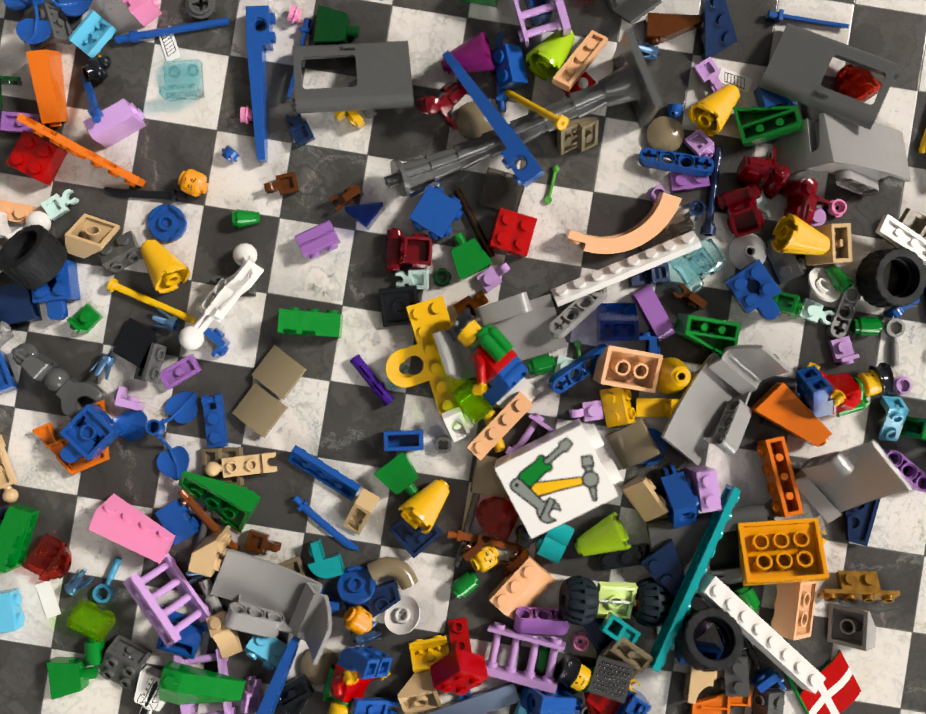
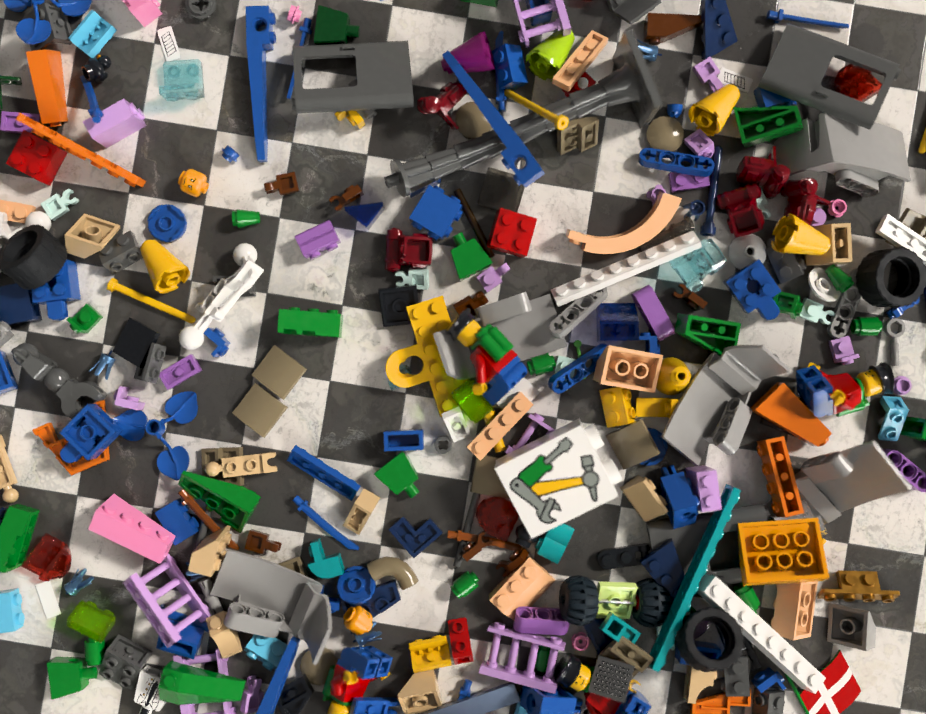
(110, 576): dark azure piece -> none
(135, 36): blue bar -> none
(168, 322): flat silver piece -> none
(172, 194): black sword -> none
(214, 421): blue plate -> none
(246, 114): bright pink plate -> none
(300, 131): dark blue plate -> none
(371, 380): dark purple pin -> none
(394, 616): white dish -> none
(425, 505): yellow cone -> none
(441, 282): dark green plate -> none
(459, 672): red brick -> none
(485, 559): yellow head -> none
(548, 199): bright green hinge -> none
(590, 411): lavender plate -> none
(603, 537): lime cone -> none
(654, 275): dark blue slope -> none
(860, 522): dark blue wing -> none

